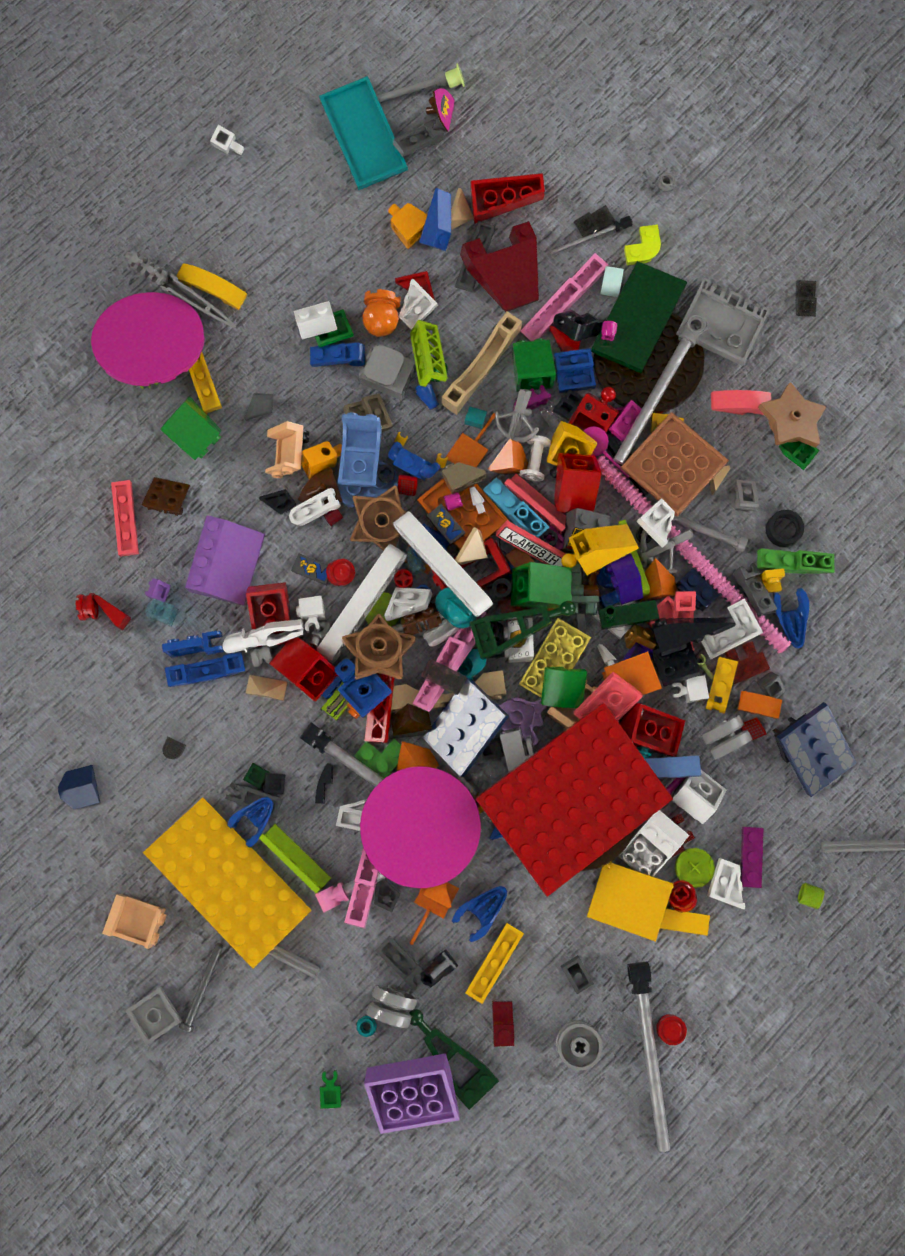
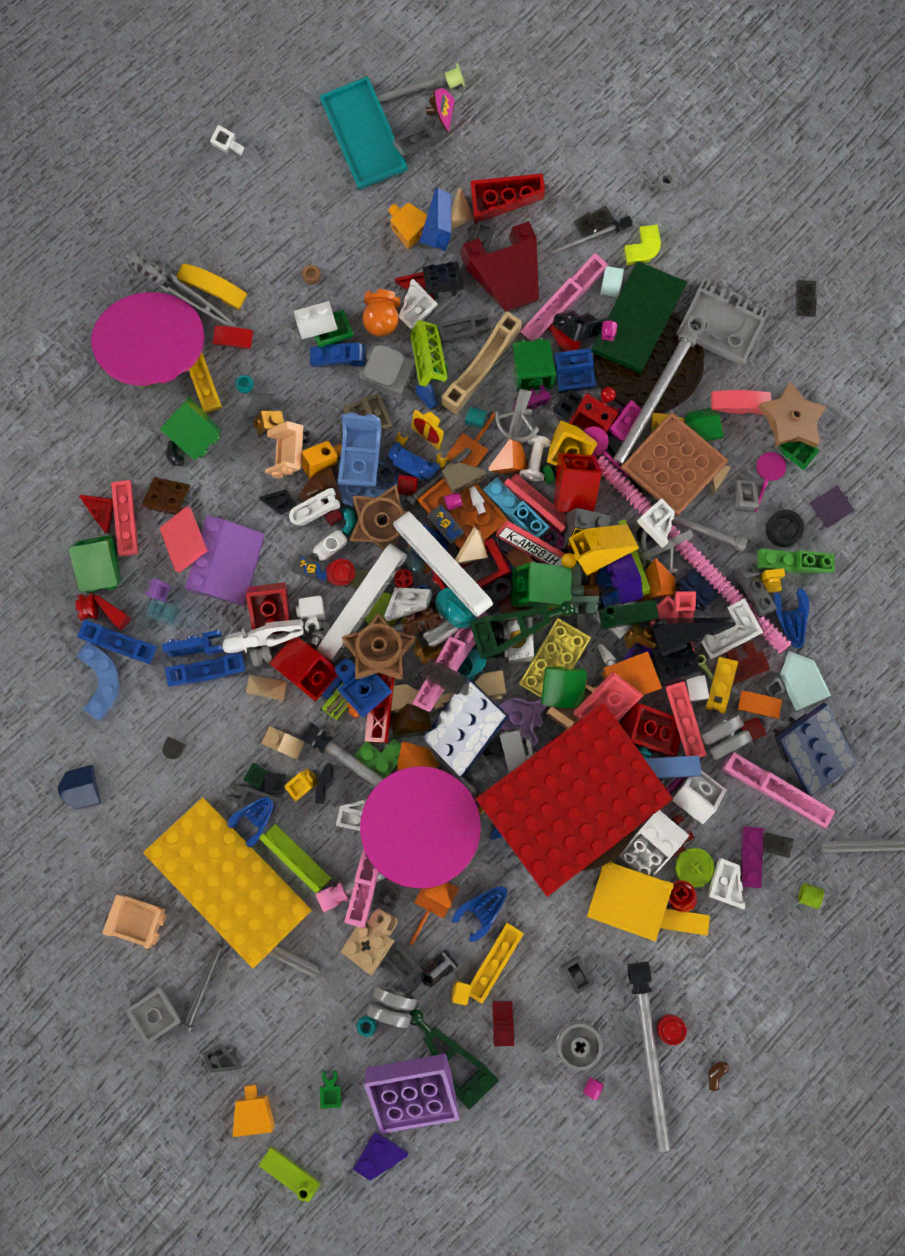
(95, 564): none -> green slope
(100, 509): none -> red tile
(107, 680): none -> medium blue plate
(117, 642): none -> blue slope
(172, 456): none -> black arm
(183, 539): none -> coral tile
(220, 1059): none -> dark grey piece
(232, 337): none -> red slope
(244, 384): none -> teal plate
(252, 1114): none -> light orange torso
(267, 420): none -> pearl gold bracket
(283, 743): none -> tan slope
(290, 1174): none -> lime piece
(301, 784): none -> yellow bracket
(311, 274): none -> medium nougat tile
(330, 545): none -> white piece
(350, 519): none -> teal arm
(359, 577): none -> olive tile
(377, 932): none -> tan plate
(378, 1156): none -> dark purple wing
(411, 500): none -> dark grey bar
(426, 652): none -> pearl gold bracket
(427, 427): none -> yellow piece
(443, 278): none -> black plate
(460, 992): none -> yellow slope
(462, 328): none -> dark grey hinge
(548, 474): none -> green tile
(593, 1088): none -> dark pink hose
(685, 719): none -> coral plate
(705, 423): none -> green slope
(716, 1073): none -> reddish brown arm
(771, 468): none -> dark pink piece
(777, 789): none -> bright pink slope
(777, 845): none -> clear smoke panel
(802, 681): none -> light aqua tile
(832, 506): none -> clear purple piece

